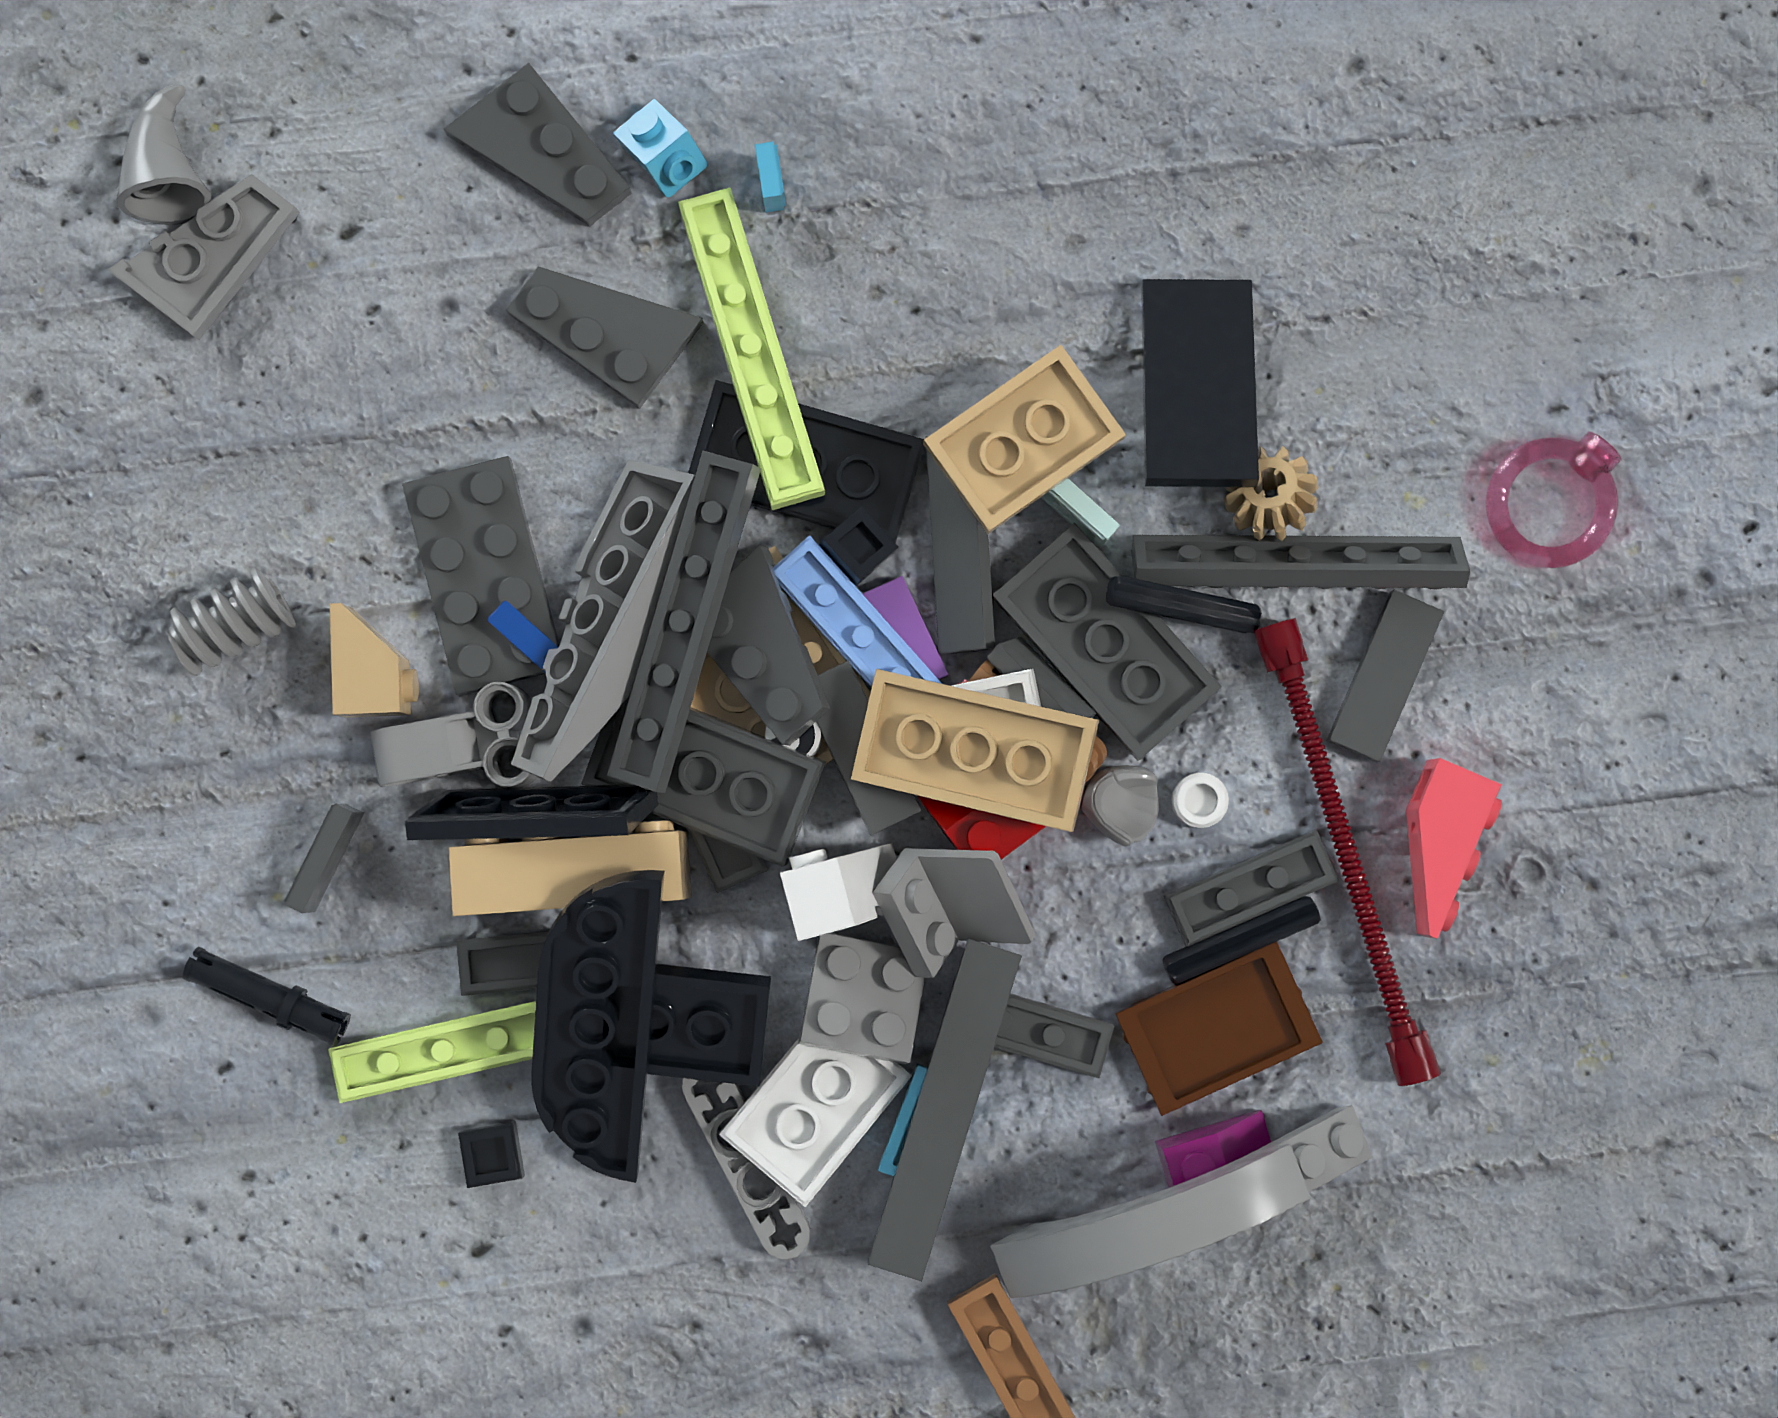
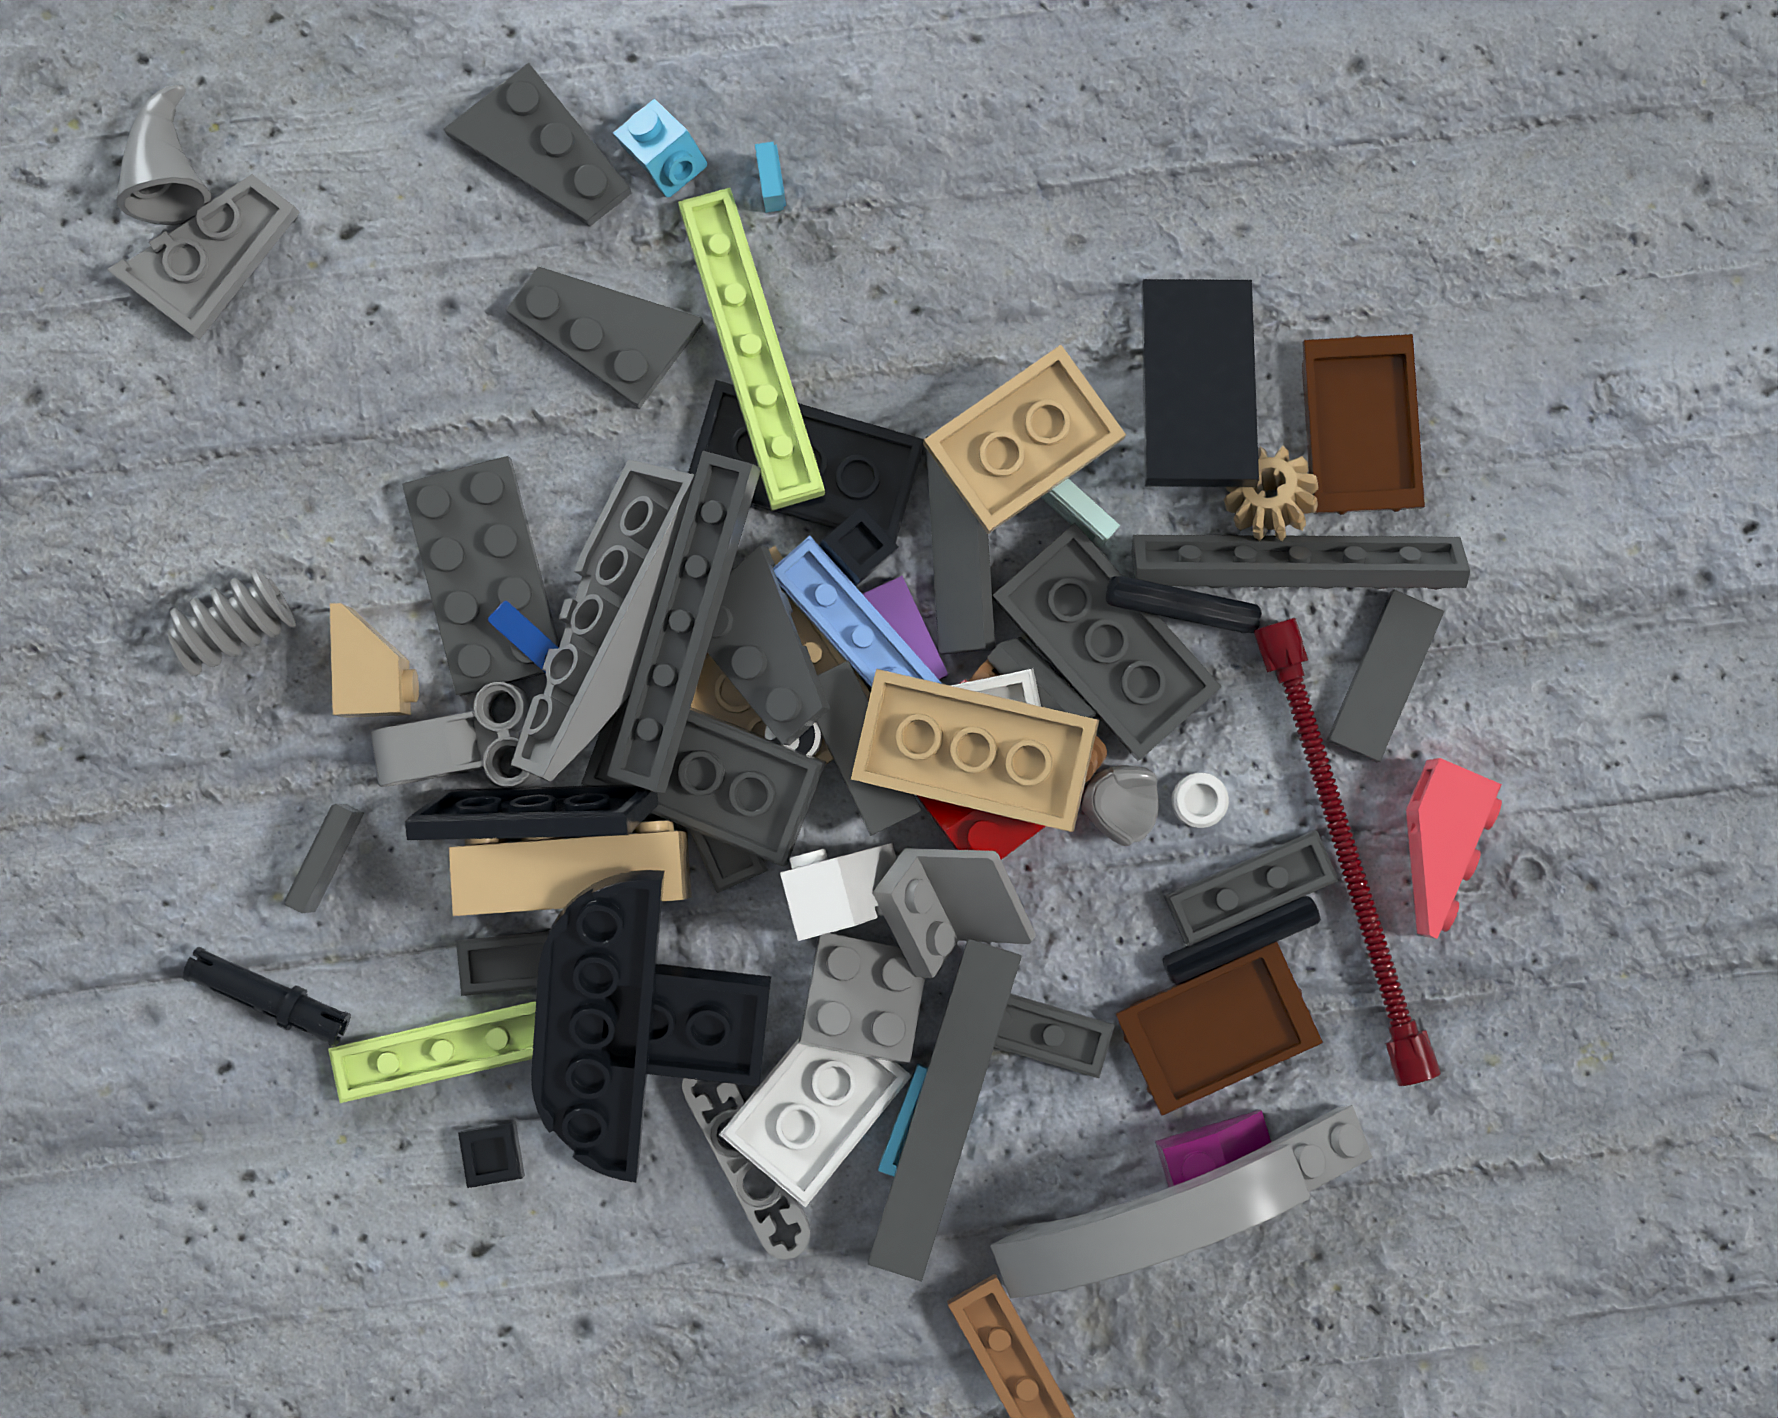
(1363, 423): none -> reddish brown piece
(1590, 458): clear pink piece -> none

